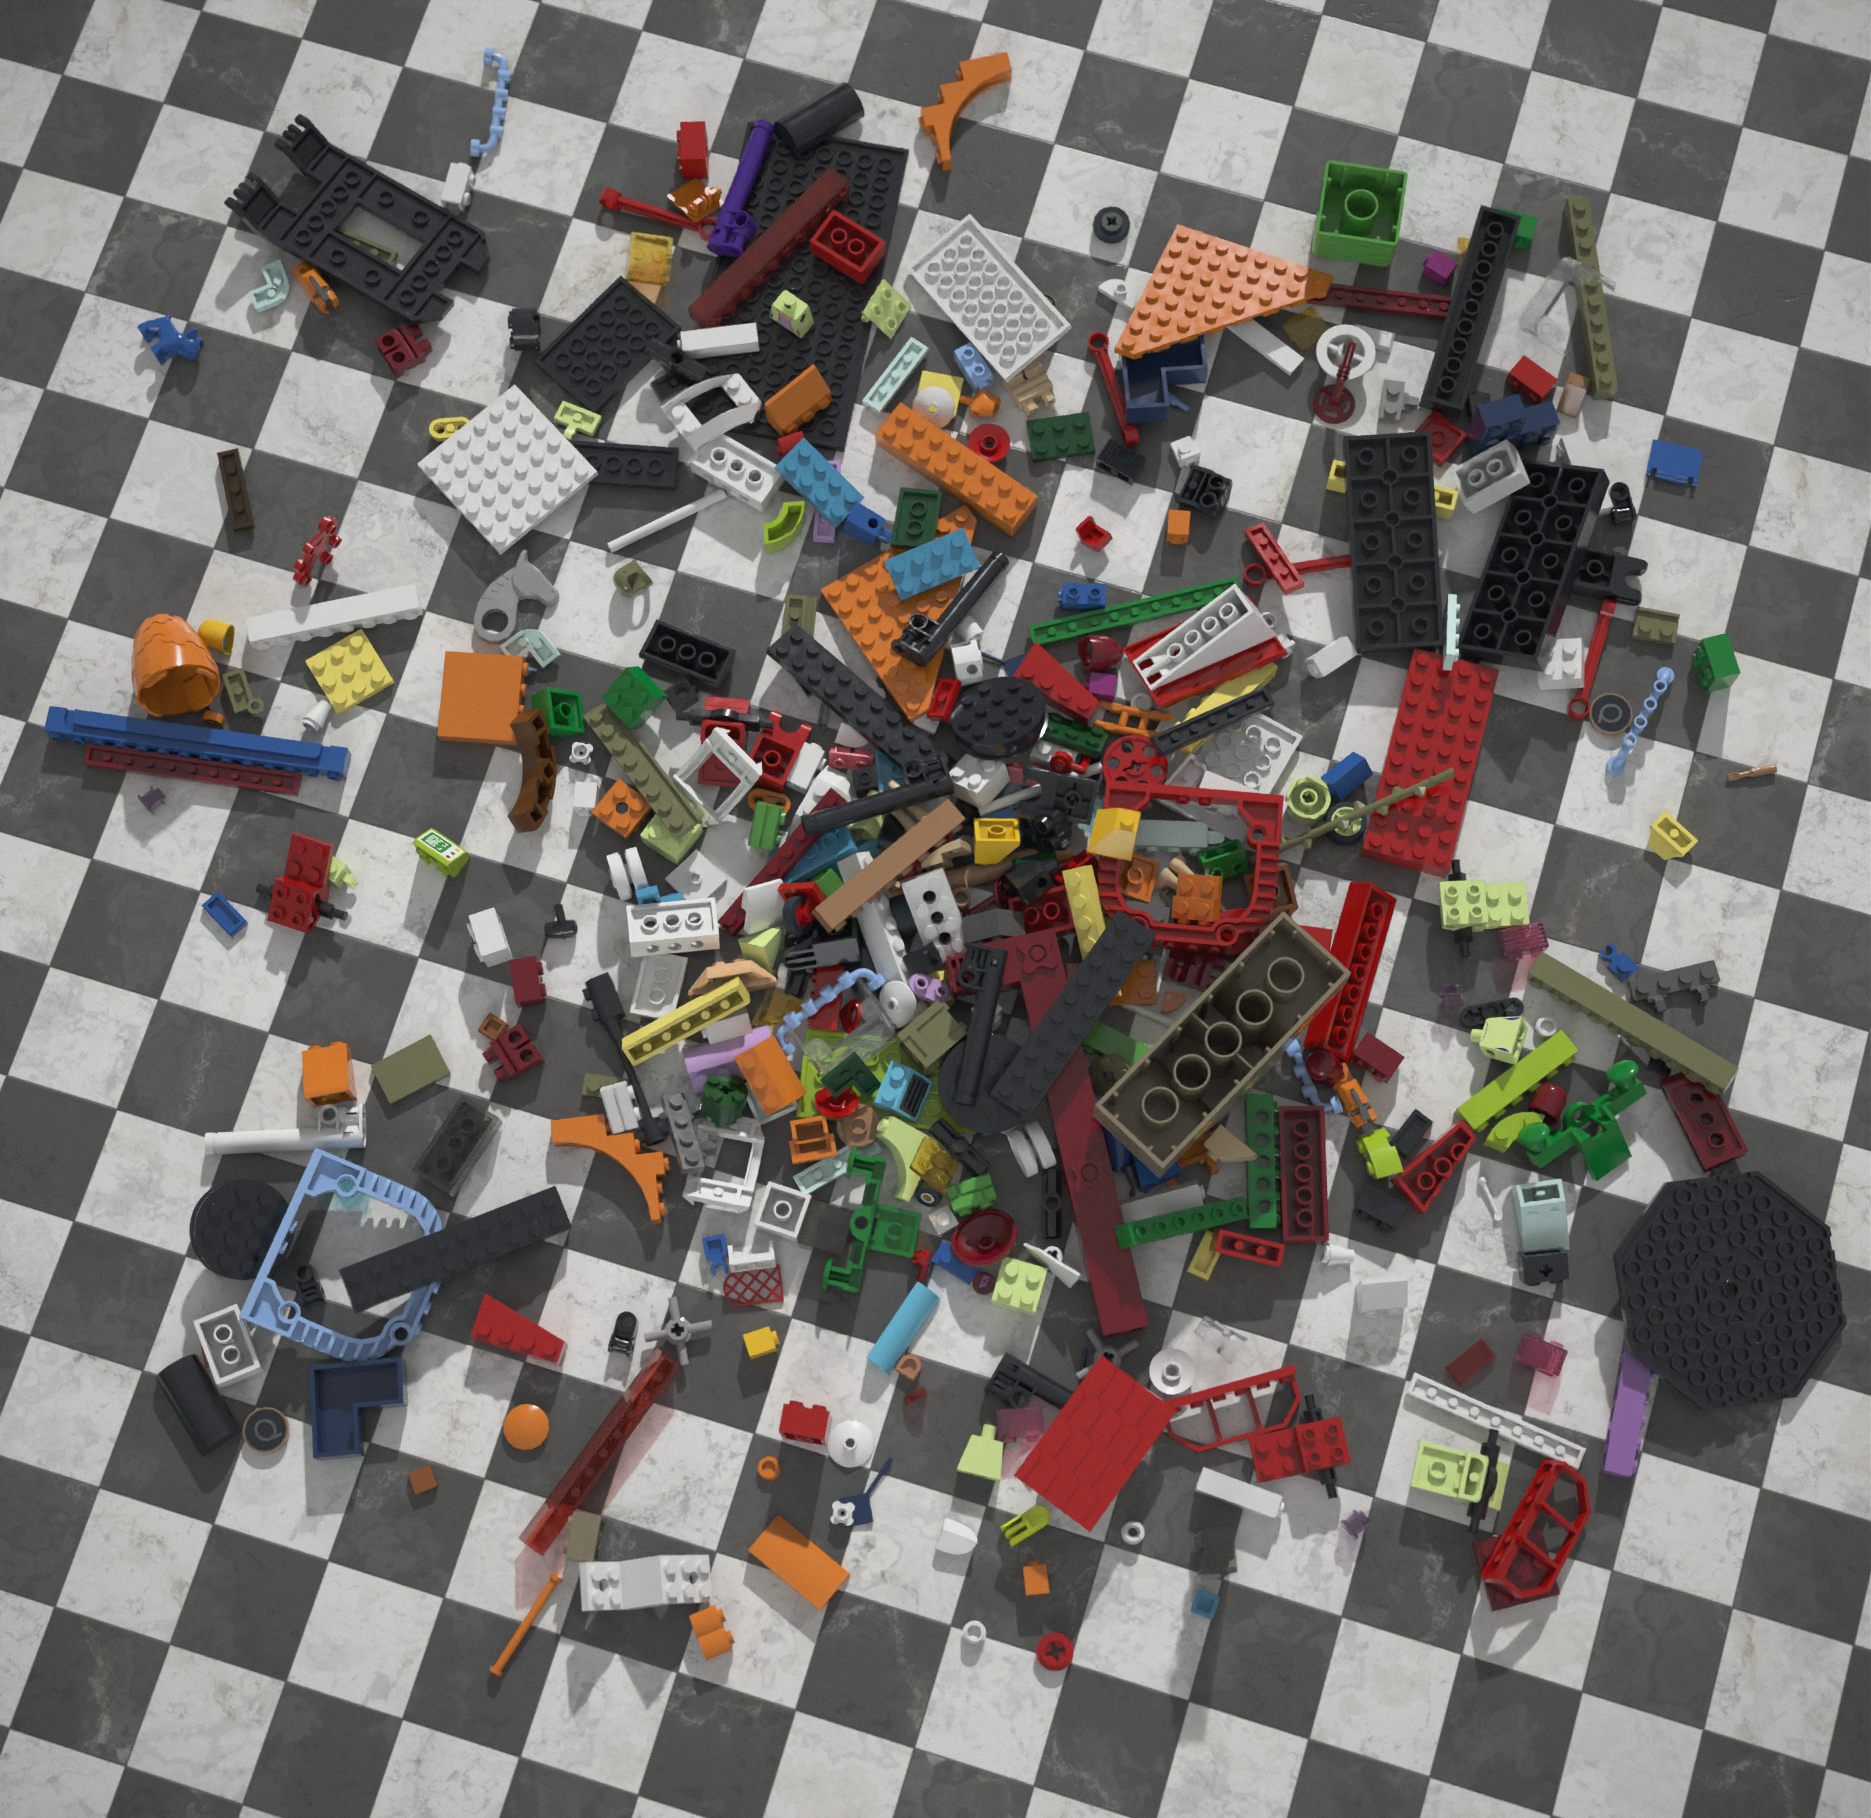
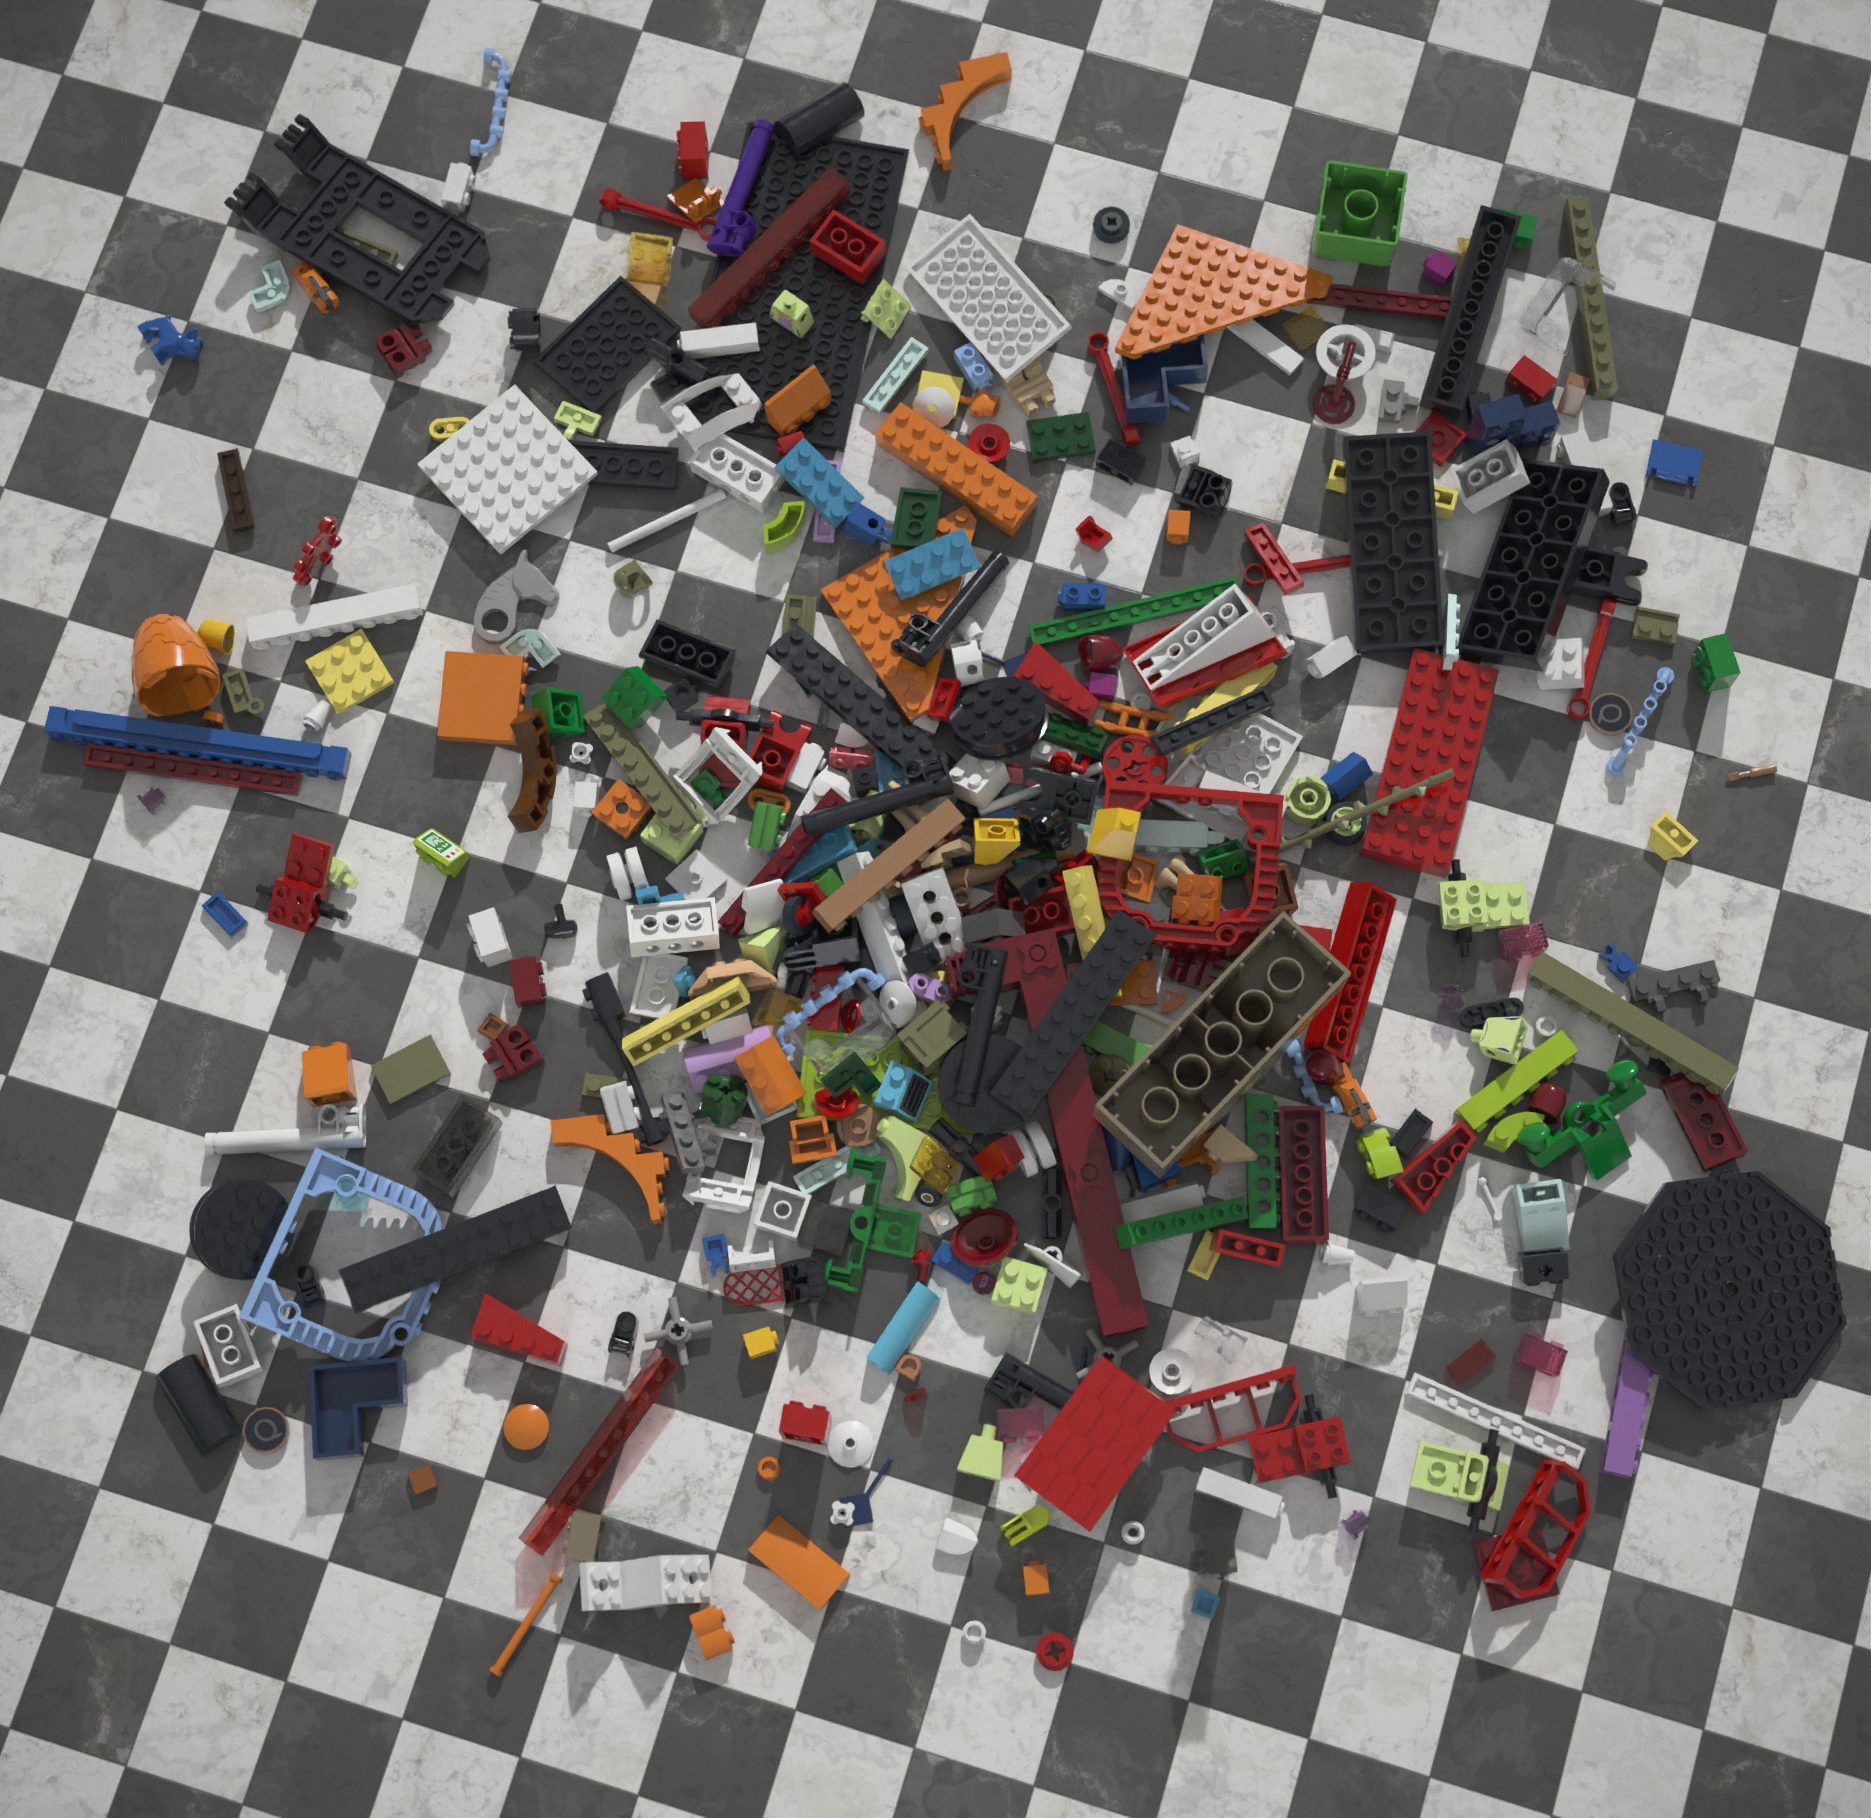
(684, 980): none -> dark azure plate
(708, 784): none -> green plate
(803, 1282): none -> black slope
(999, 1158): none -> red brick
(1376, 1058): dark red brick -> none

